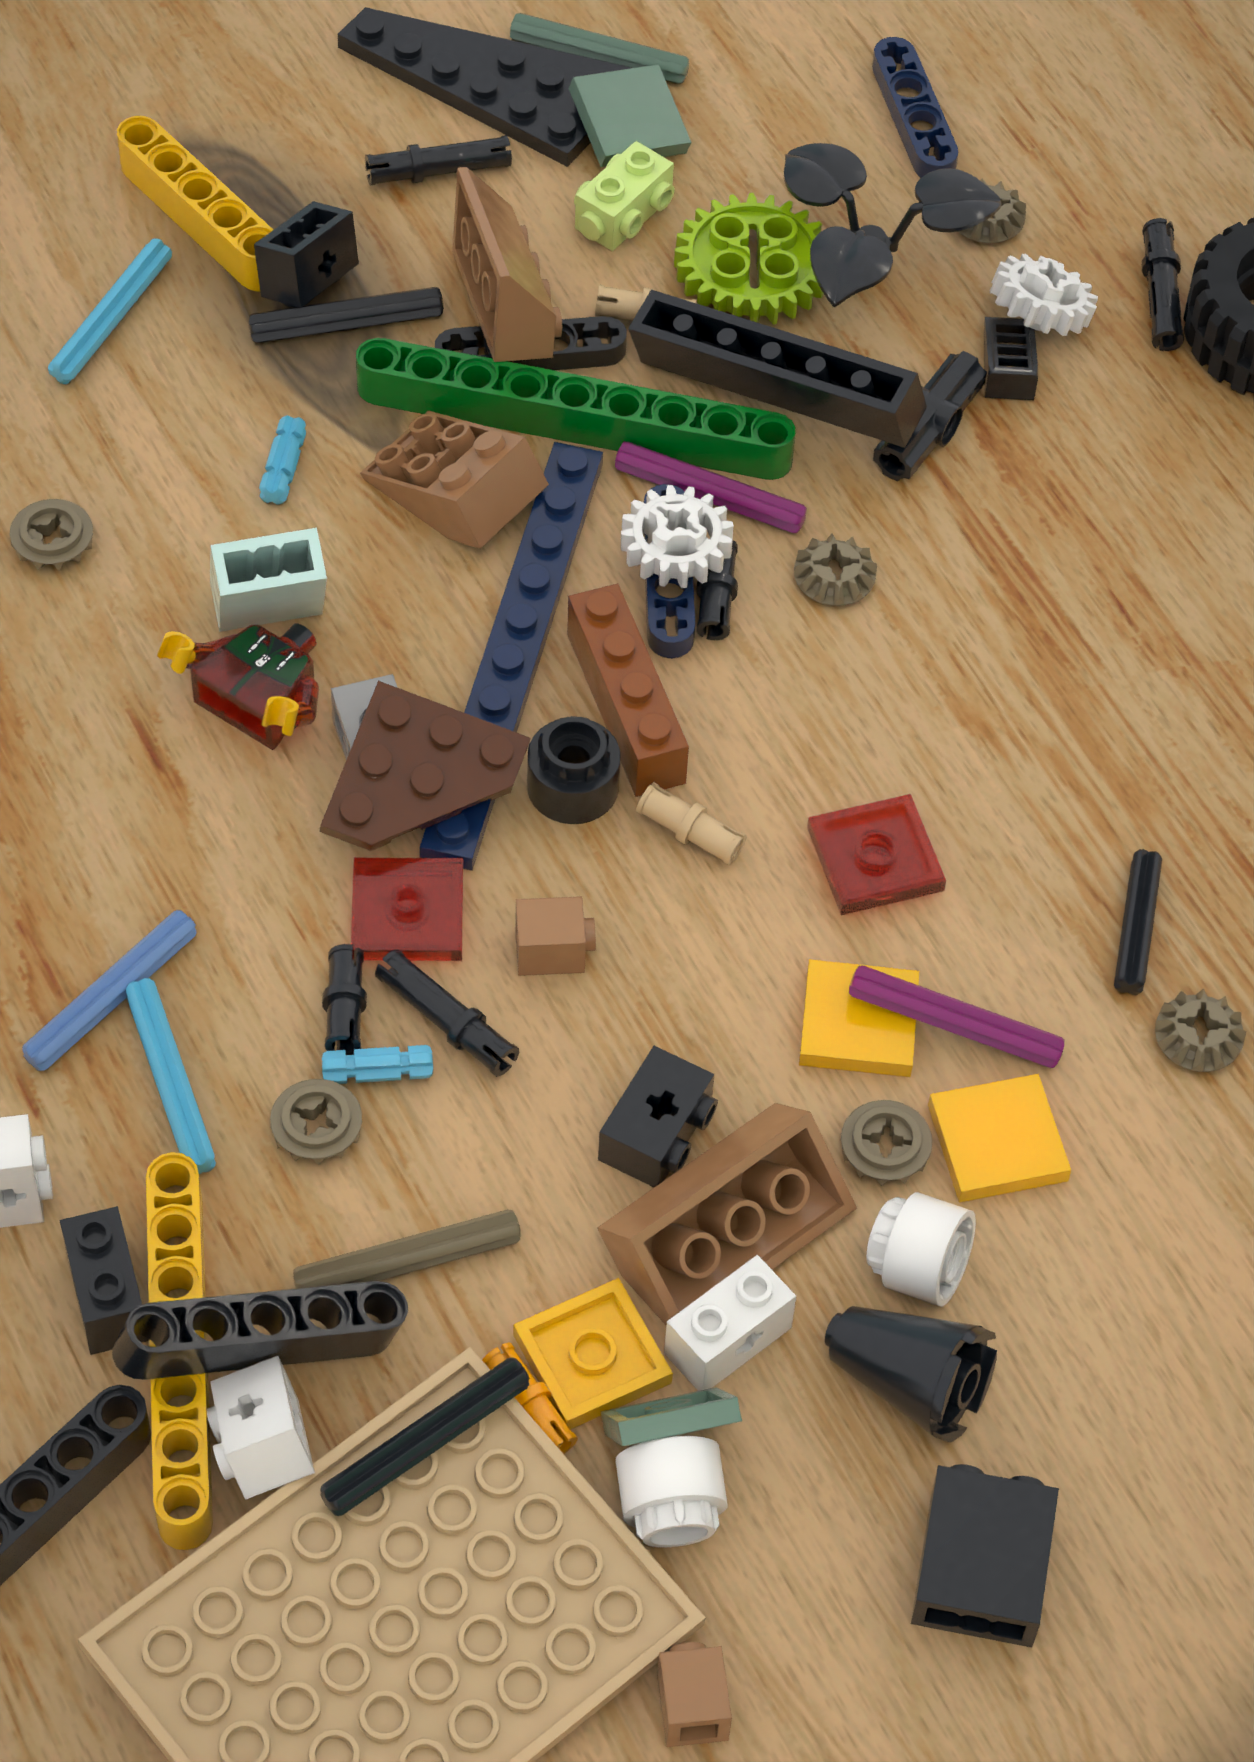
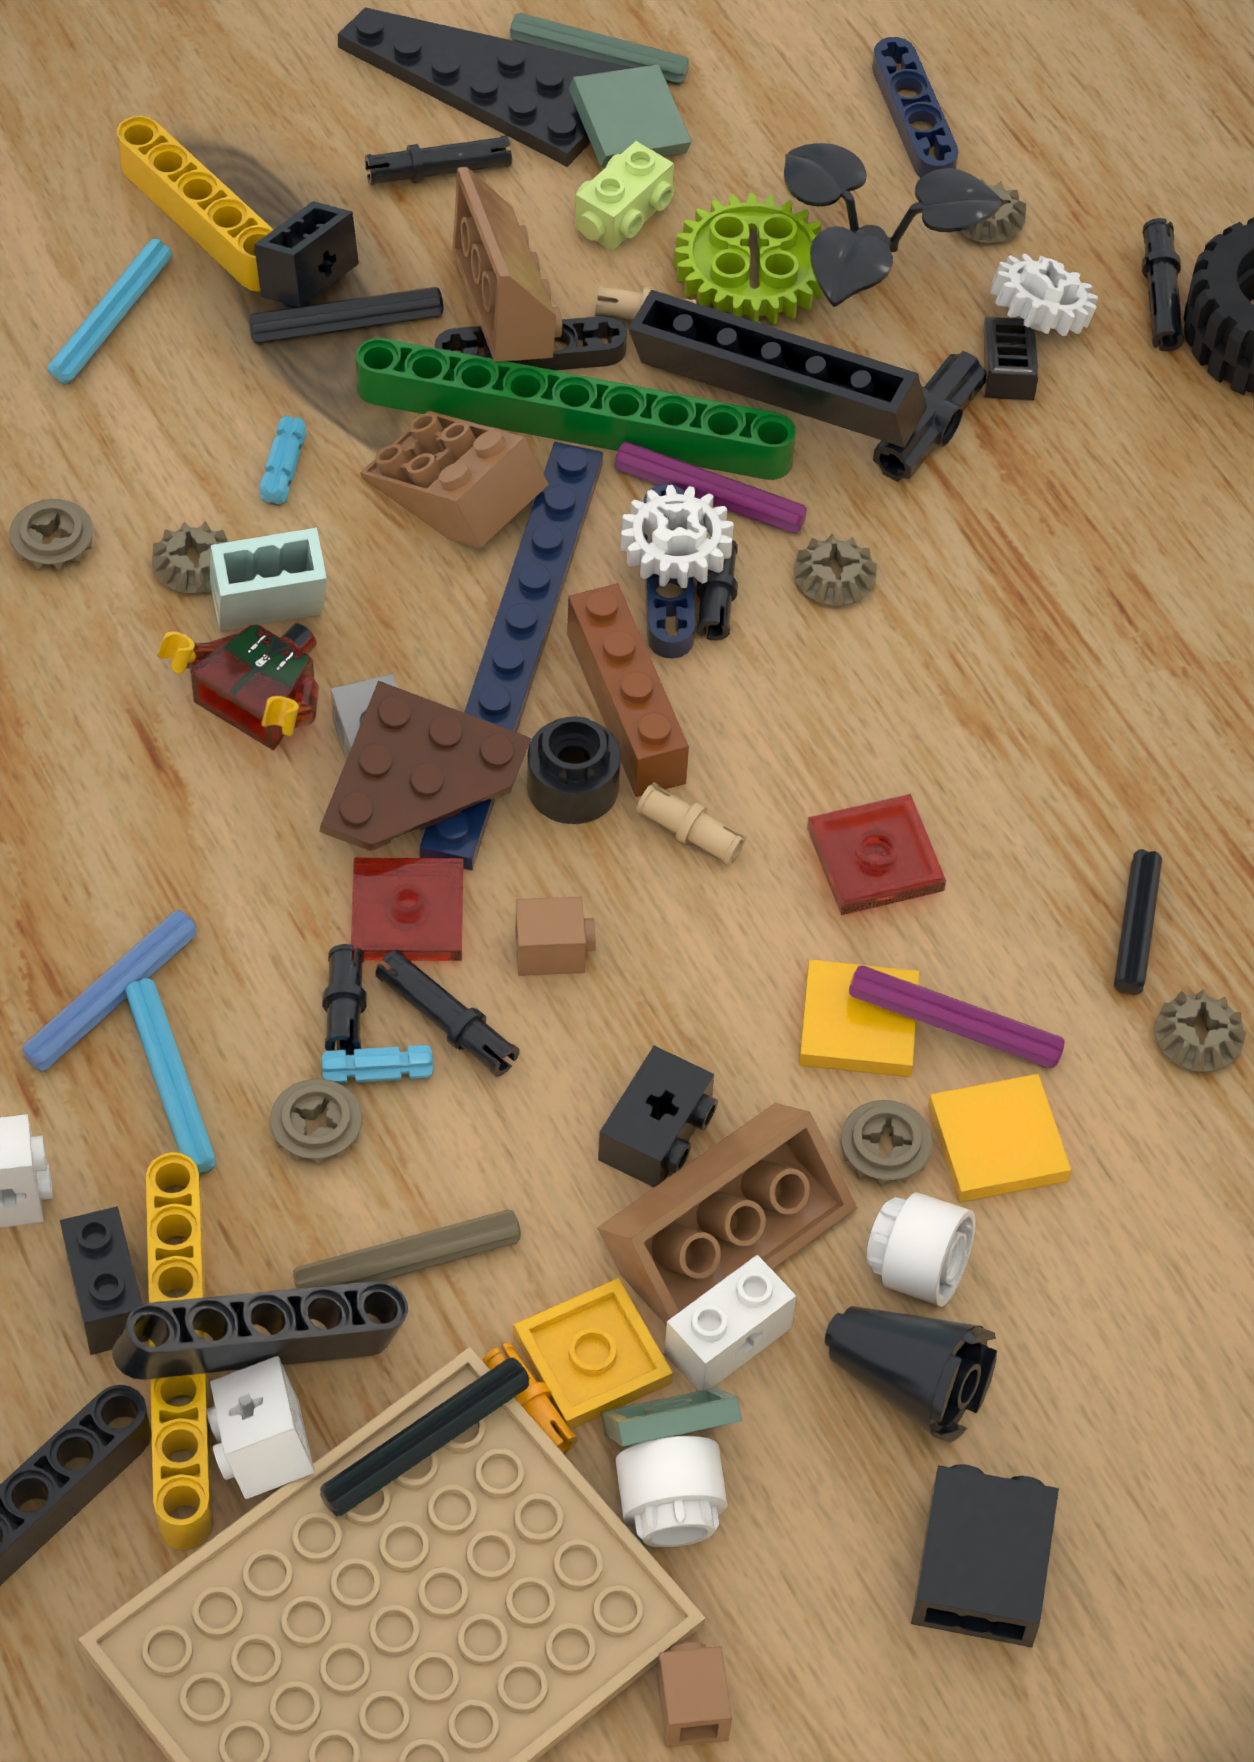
(174, 566): none -> dark tan gear

